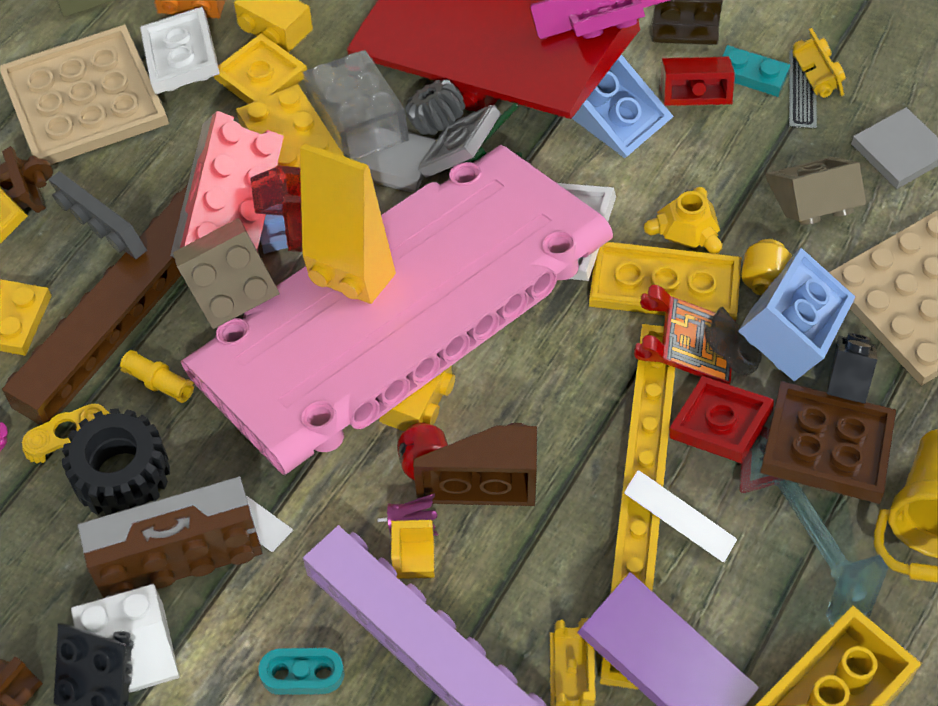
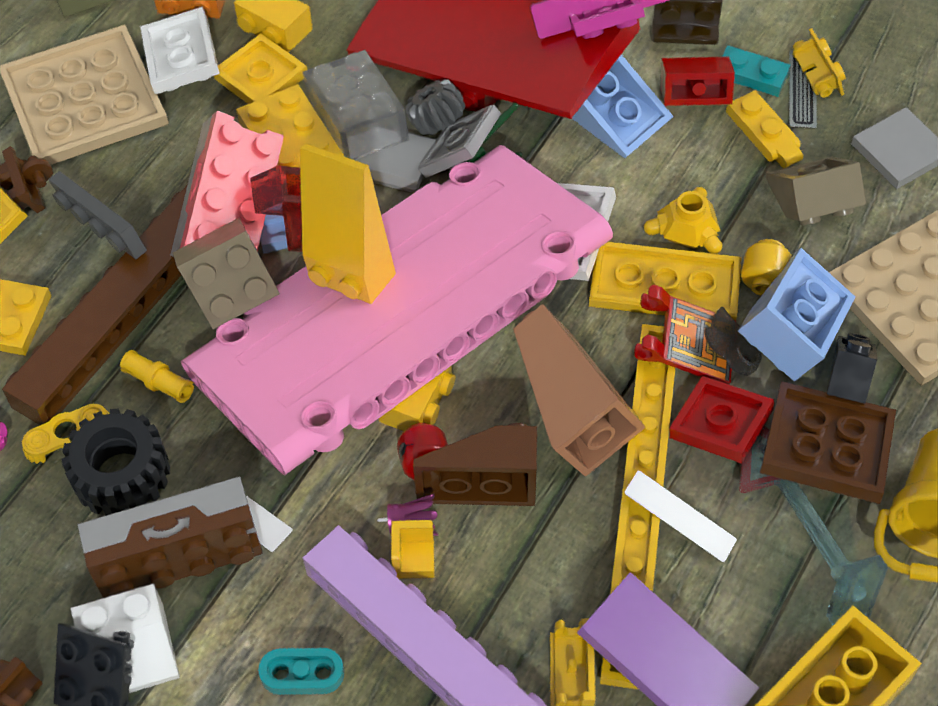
(576, 400): none -> nougat slope
(765, 129): none -> yellow hinge

